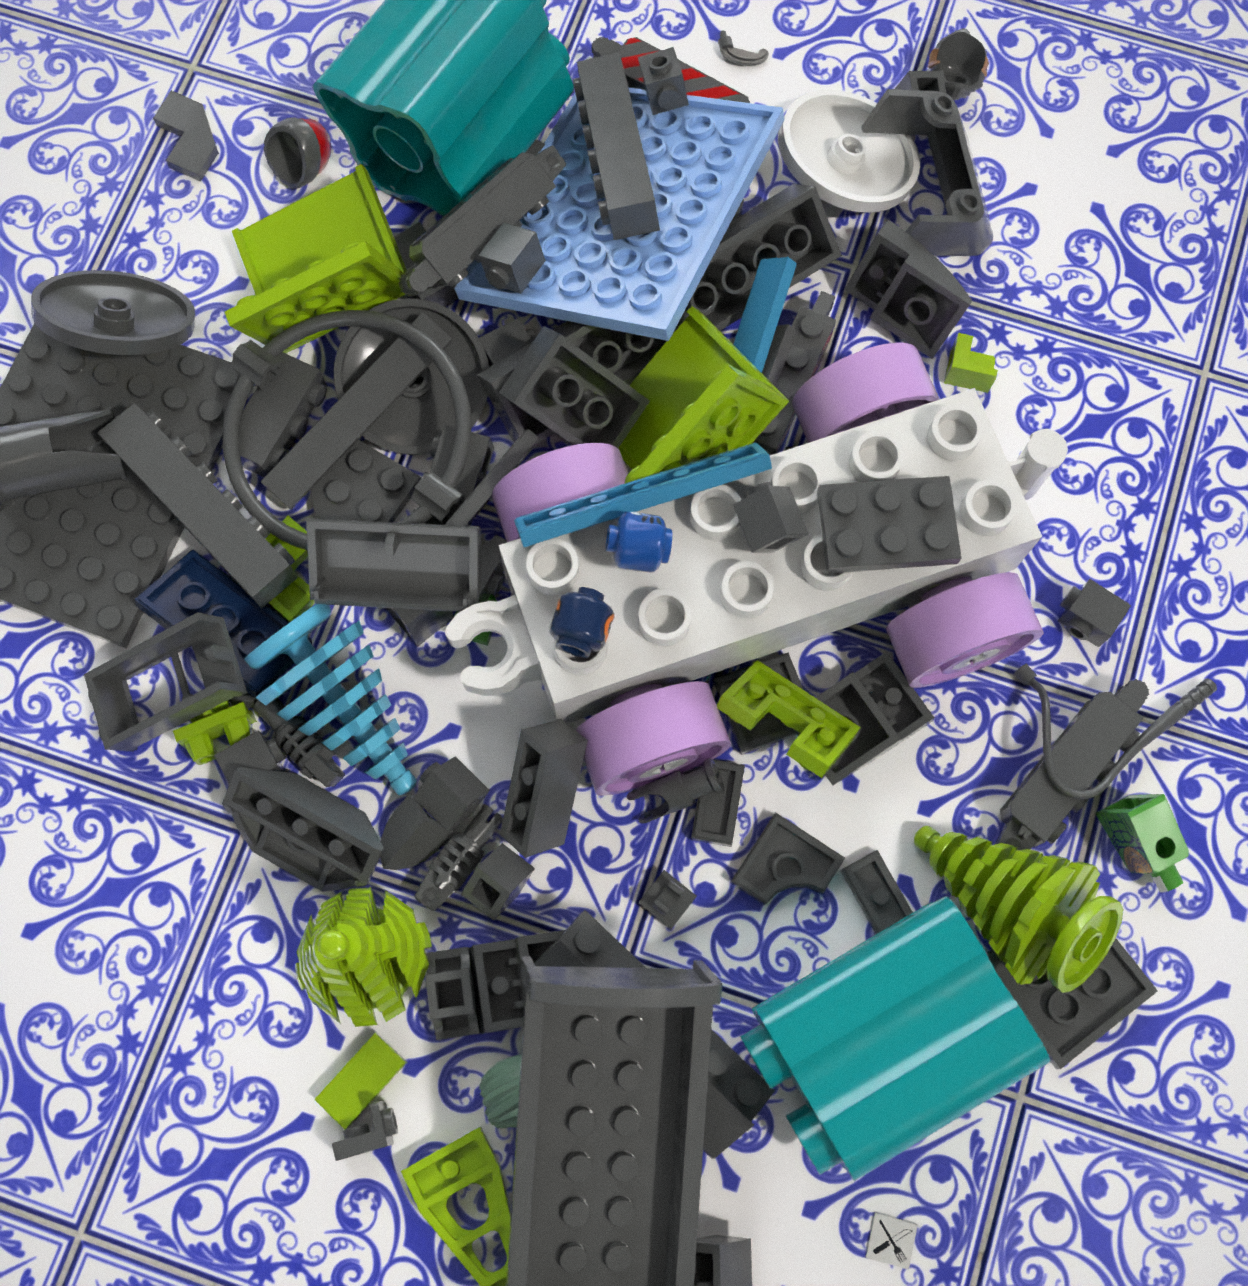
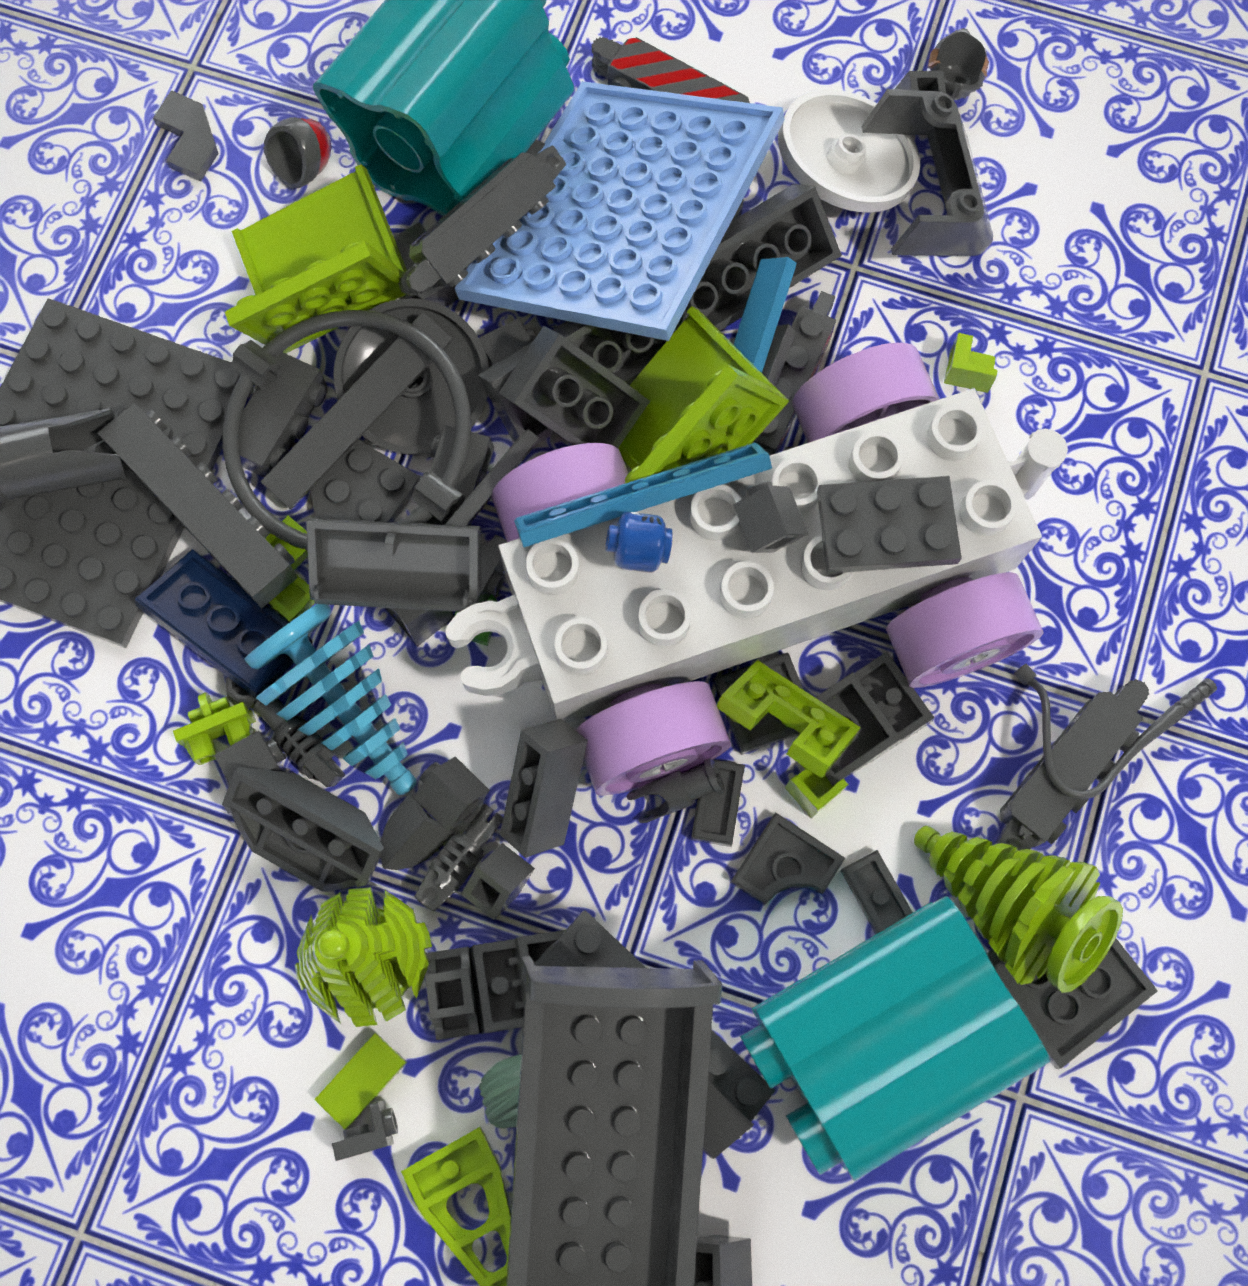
(111, 695): dark grey door -> none
(112, 312): dark grey dish -> none
(512, 258): dark grey brick -> none
(581, 622): dark blue head -> none
(617, 147): dark grey brick -> none
(663, 80): dark grey brick -> none
(667, 900): dark grey tile -> none
(739, 55): dark grey piece -> none
(813, 791): none -> lime panel
(891, 1241): white sticker -> none
(908, 290): dark grey slope -> none
(1092, 612): dark grey brick -> none
(1146, 837): bright green torso -> none

